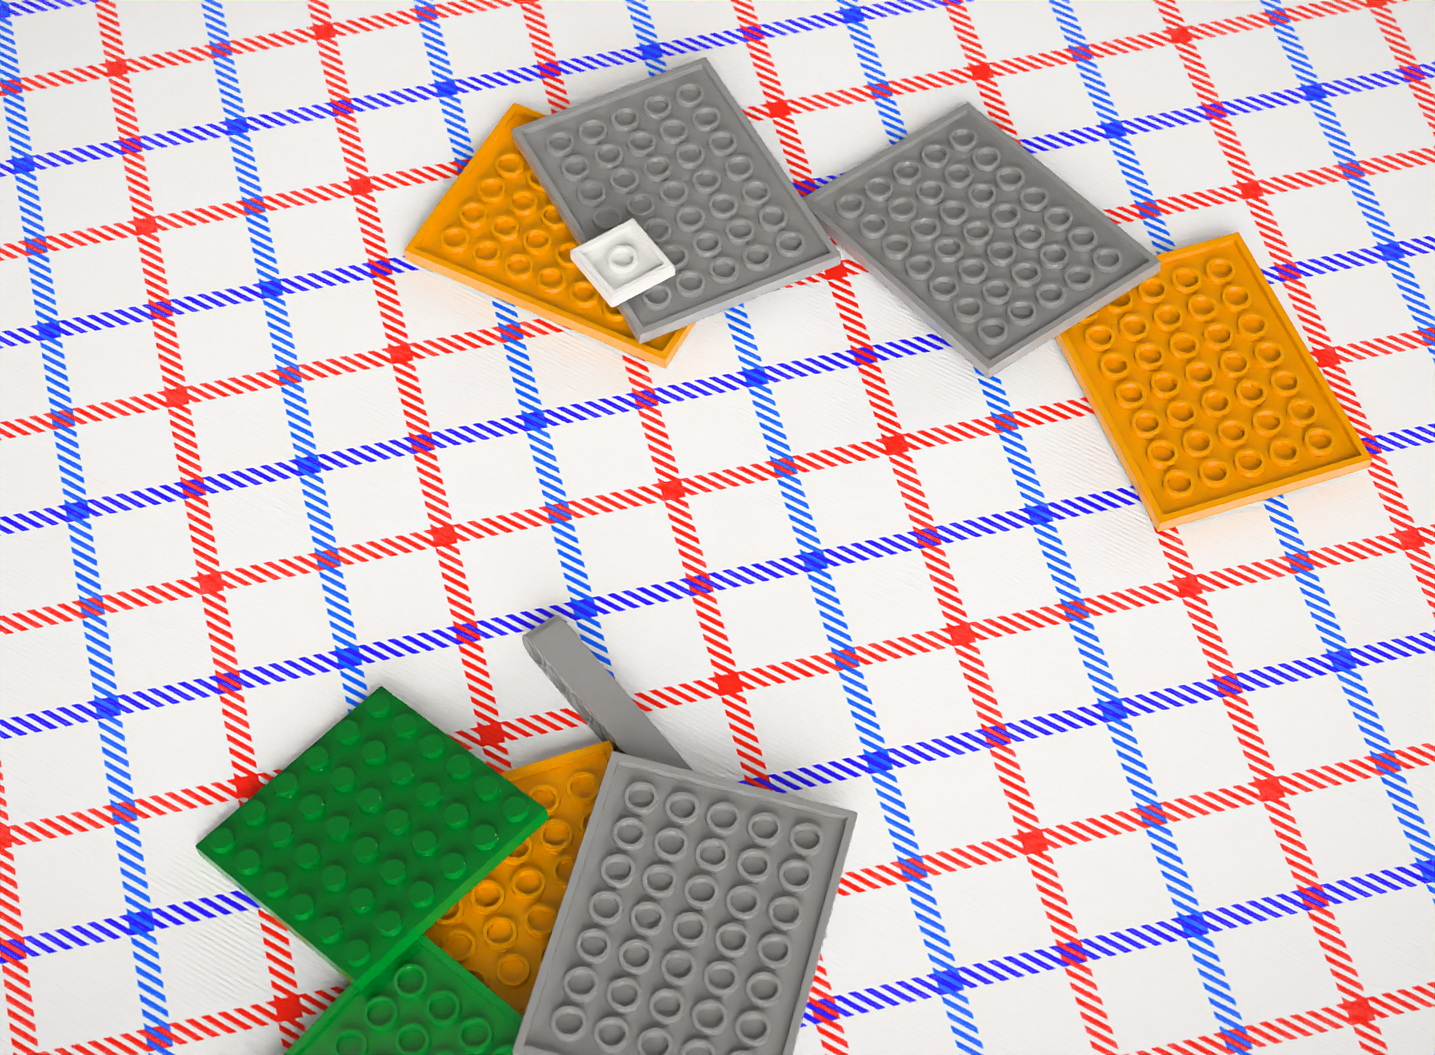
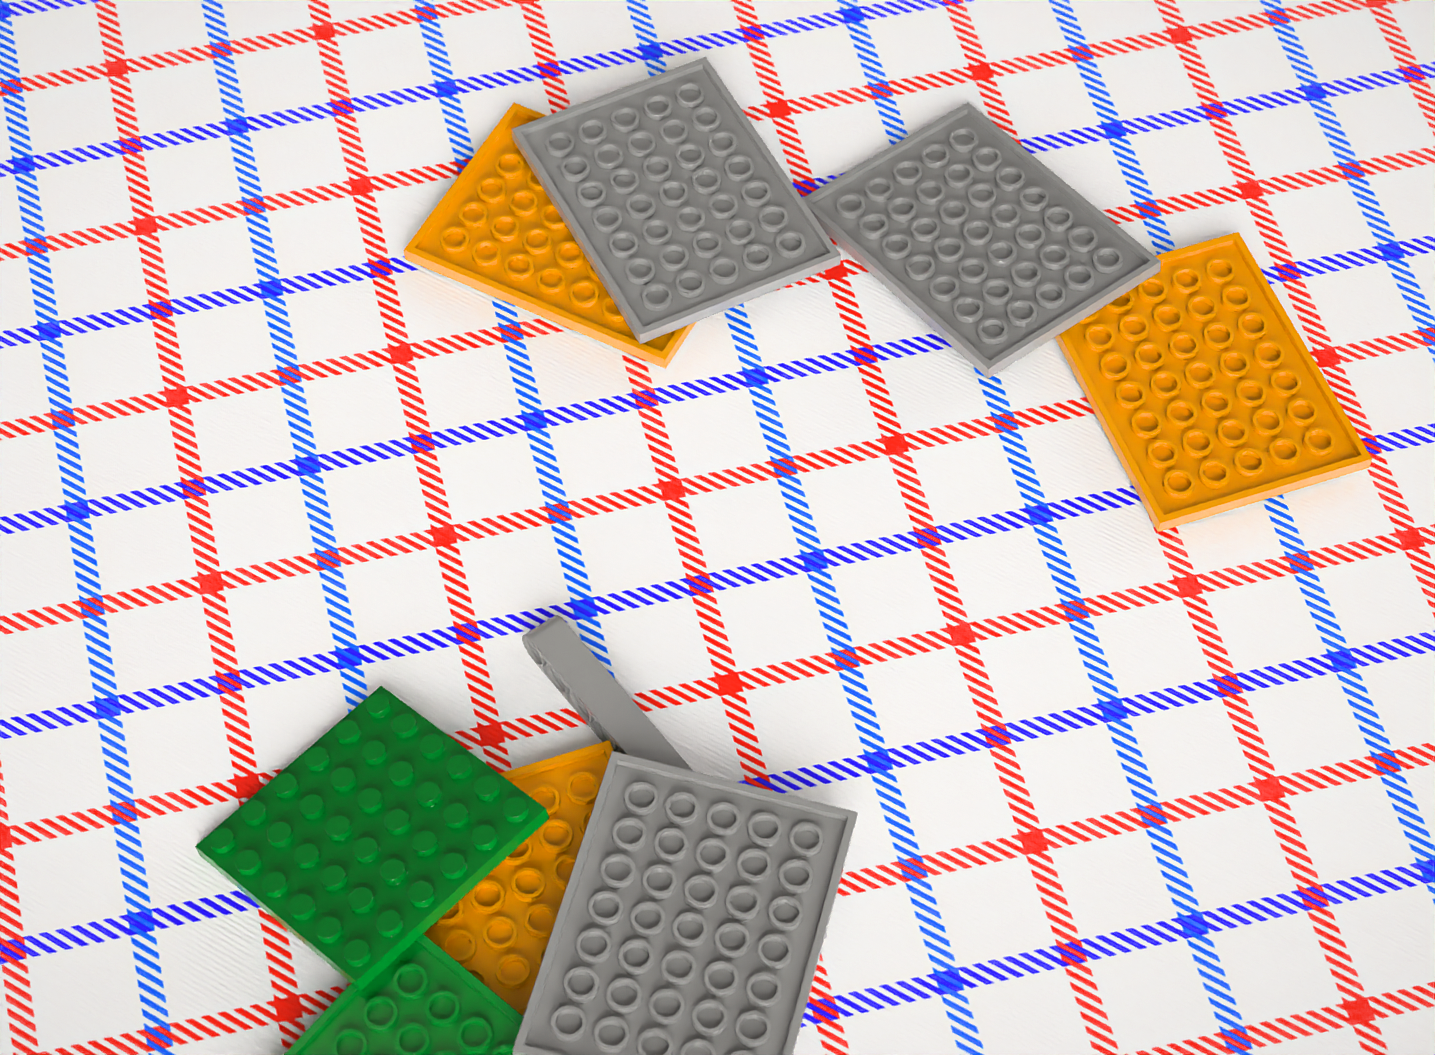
(622, 262): white plate -> none

